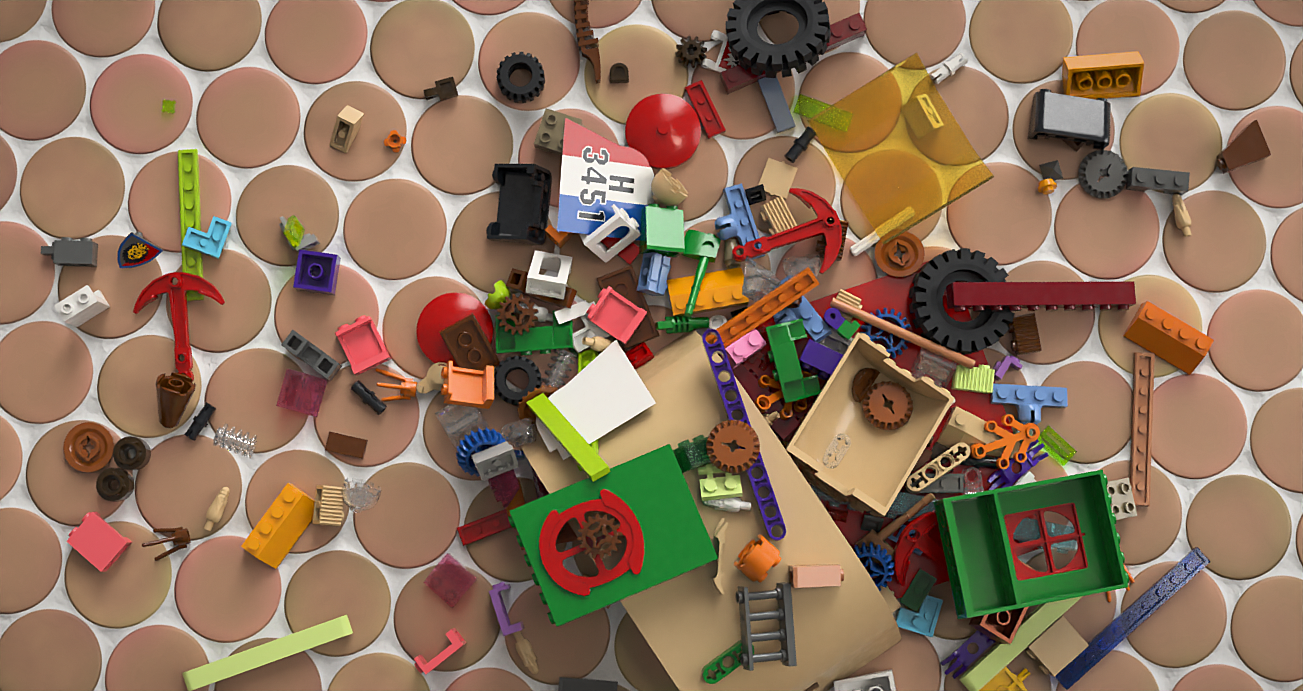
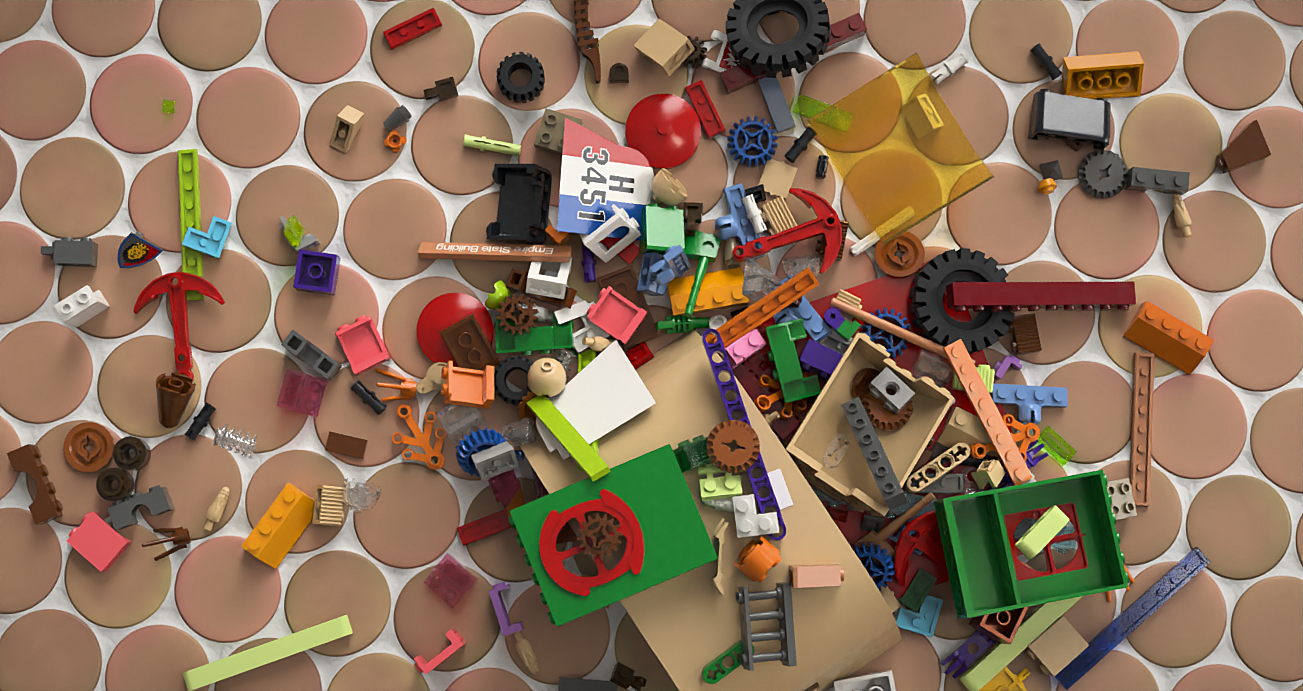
(45, 506): none -> reddish brown arch
(124, 512): none -> dark grey arch
(397, 118): none -> dark grey cone
(412, 28): none -> red tile
(422, 439): none -> orange plant
(491, 145): none -> yellowish green pin
(495, 252): none -> nougat tile
(546, 377): none -> tan cylinder
(588, 265): none -> dark purple pin
(624, 677): none -> dark brown plate
(664, 46): none -> tan panel
(674, 266): none -> medium blue plate
(692, 214): none -> dark brown plate
(747, 135): none -> blue gear
(749, 522): none -> white plate
(754, 214): none -> white pin
(780, 489): none -> white sticker
(822, 166): none -> black piece
(874, 453): none -> dark grey brick
(886, 380): none -> light grey brick
(987, 412): none -> plate
(989, 471): none -> tan window
(1042, 532): none -> yellowish green beam
(1046, 61): none -> black pin

